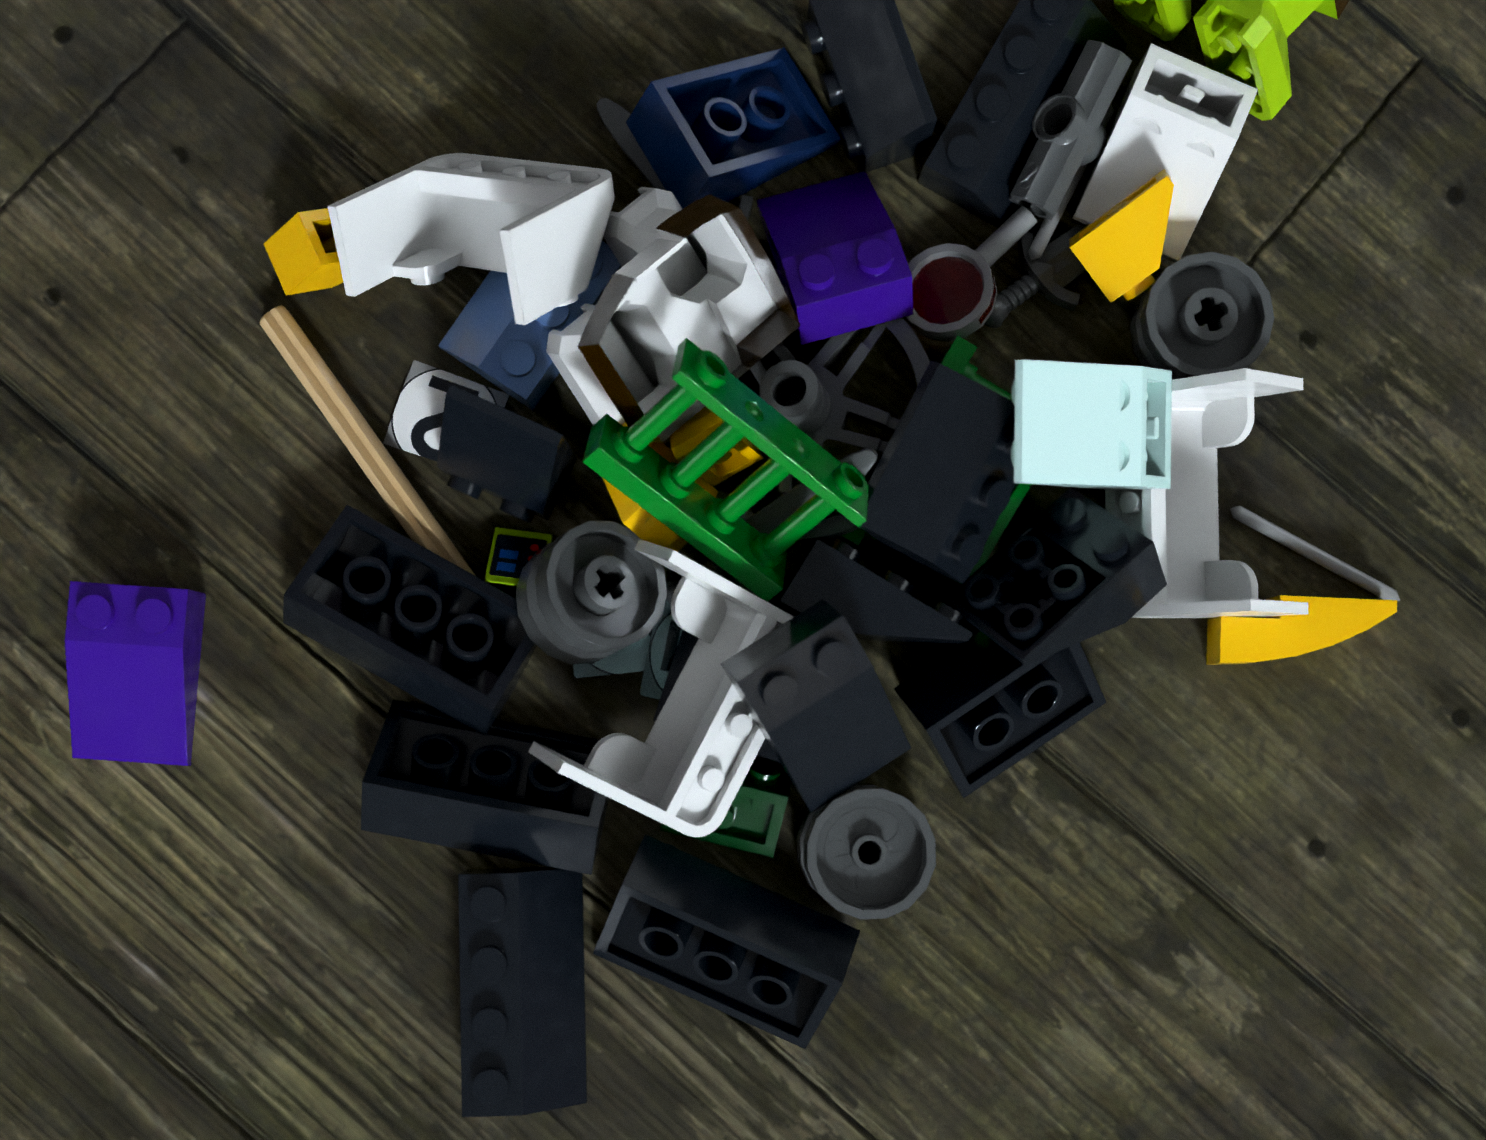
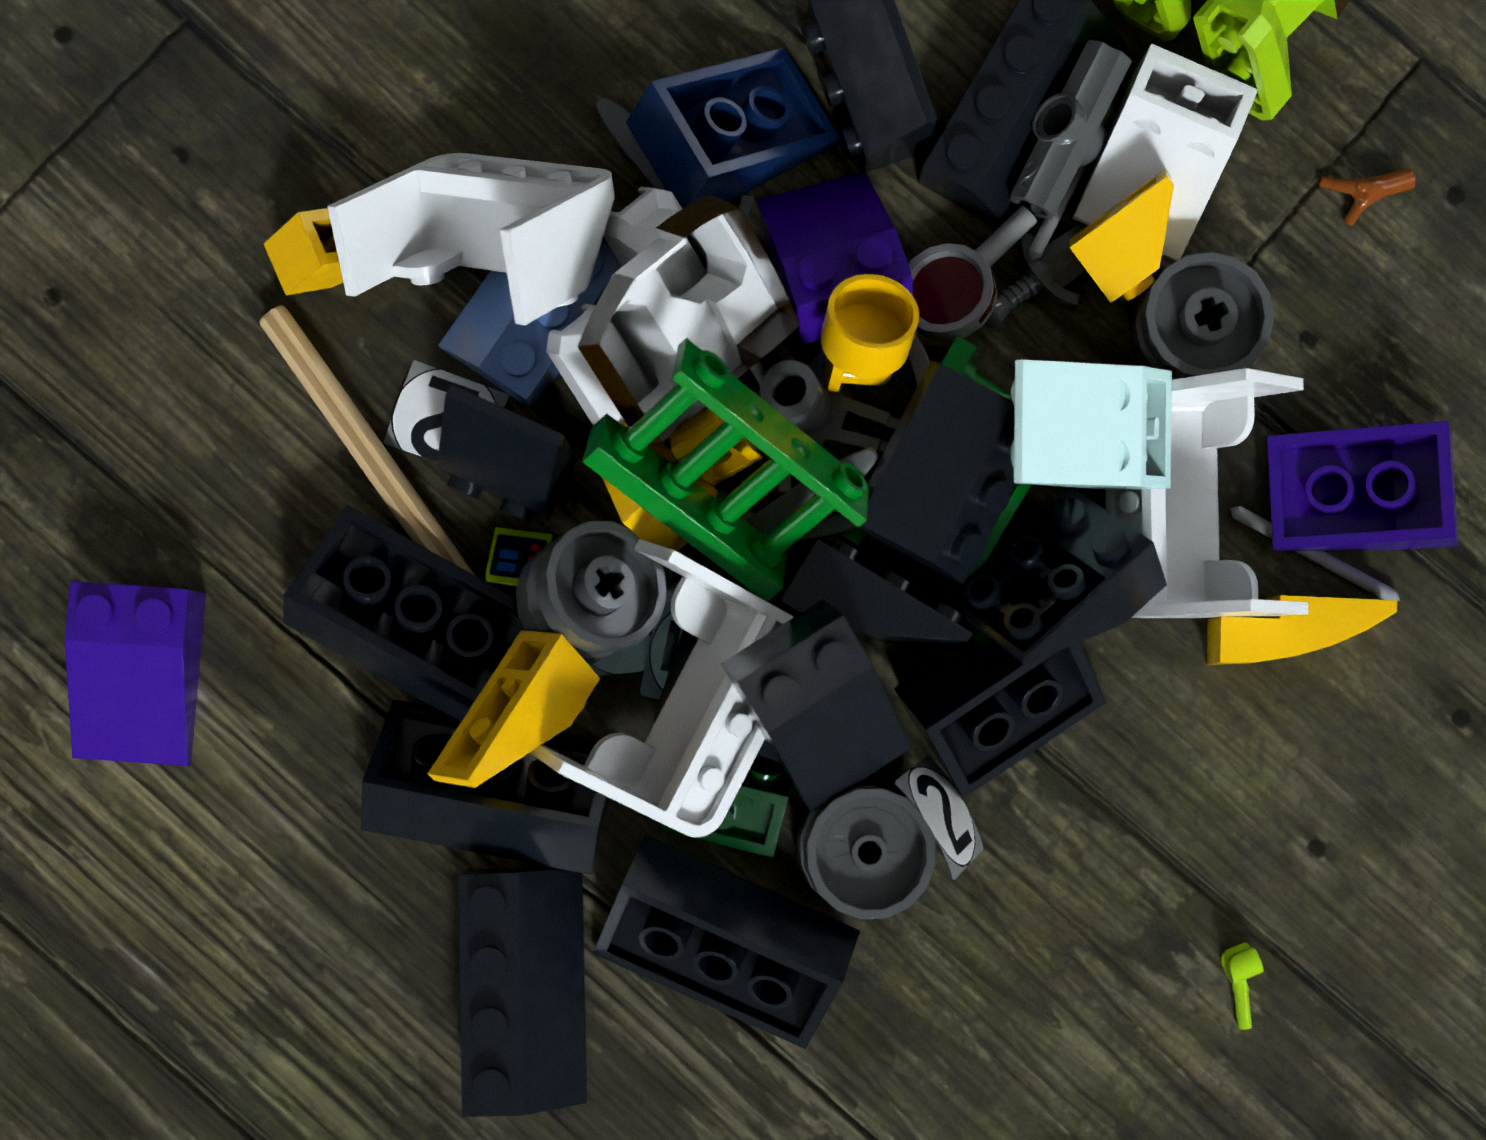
(522, 706): none -> yellow slope
(867, 331): none -> yellow piece
(943, 812): none -> sticker
(1241, 964): none -> lime hand
(1363, 488): none -> dark purple slope
(1370, 189): none -> dark orange bar

